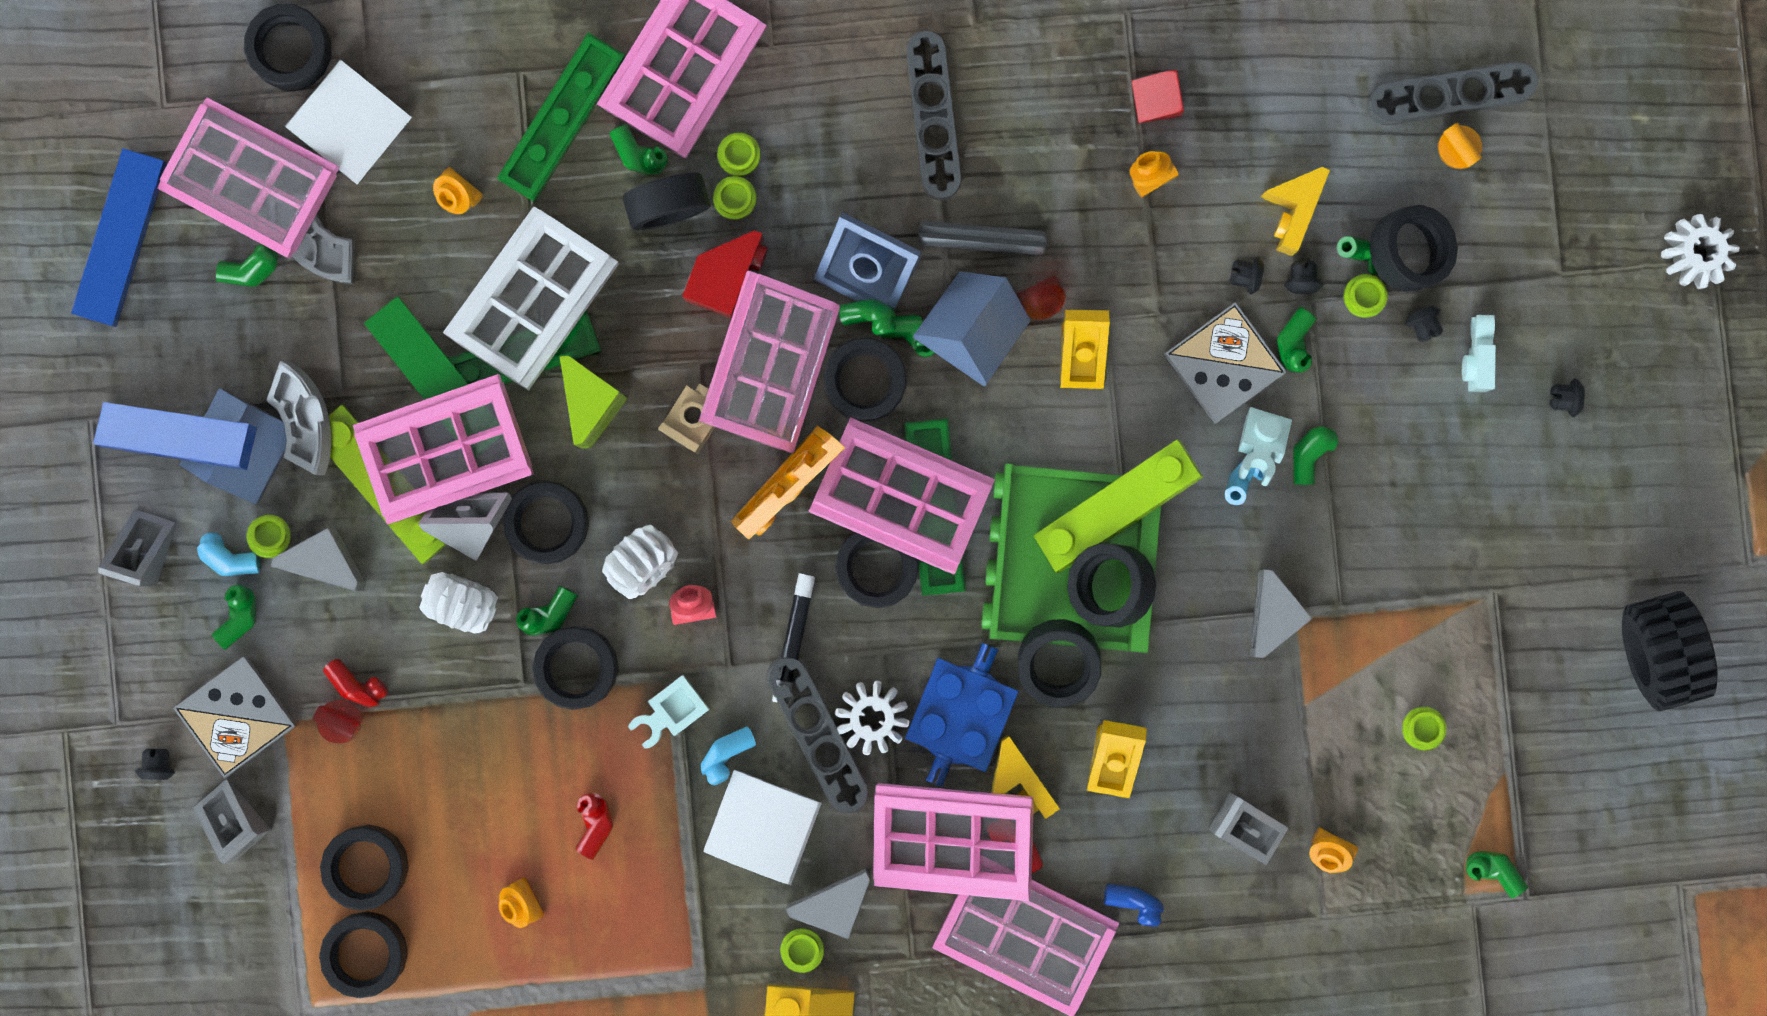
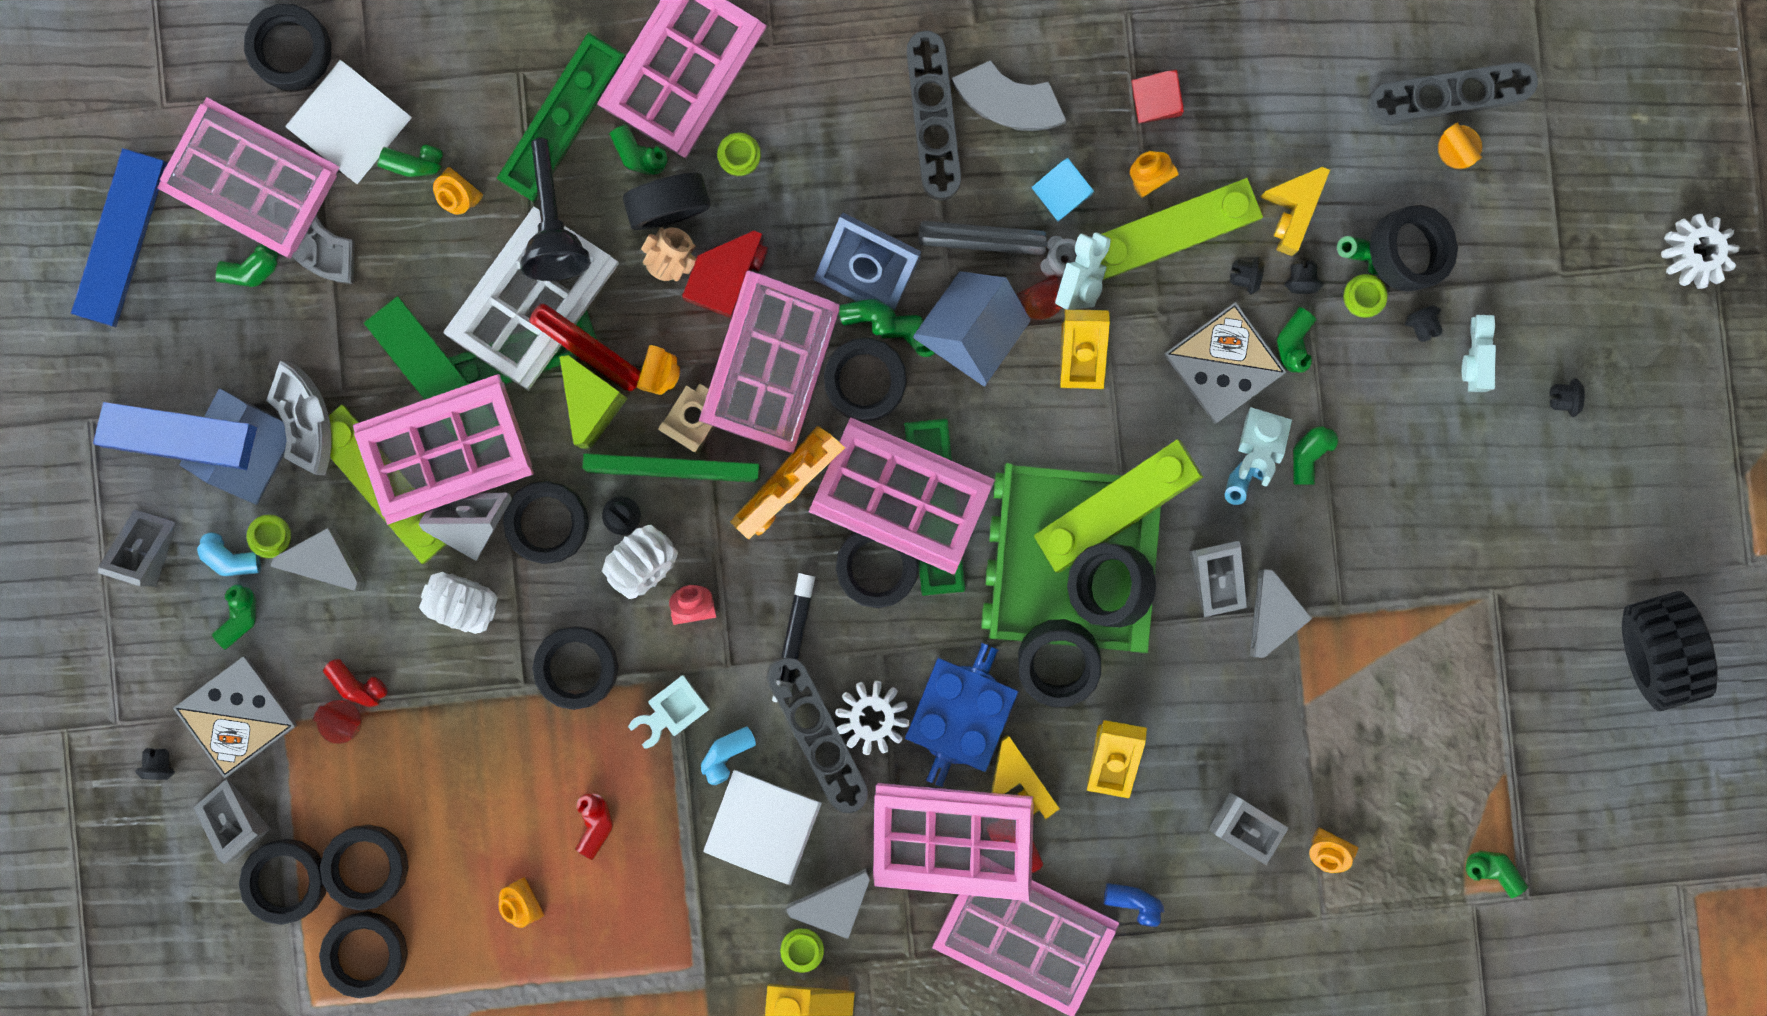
(250, 888): none -> black tyre
(410, 165): none -> green arm
(548, 617): green arm -> none
(553, 251): none -> black piece
(585, 347): none -> red axle
(621, 515): none -> black piece
(658, 371): none -> light orange plate
(669, 254): none -> light nougat gear
(671, 468): none -> green tile
(734, 198): lime plate -> none
(1008, 102): none -> light grey tile
(1057, 248): none -> light grey plate
(1063, 189): none -> medium azure slope
(1084, 277): none -> light aqua plate
(1180, 227): none -> lime plate
(1219, 578): none -> light grey slope
(1424, 728): lime plate -> none

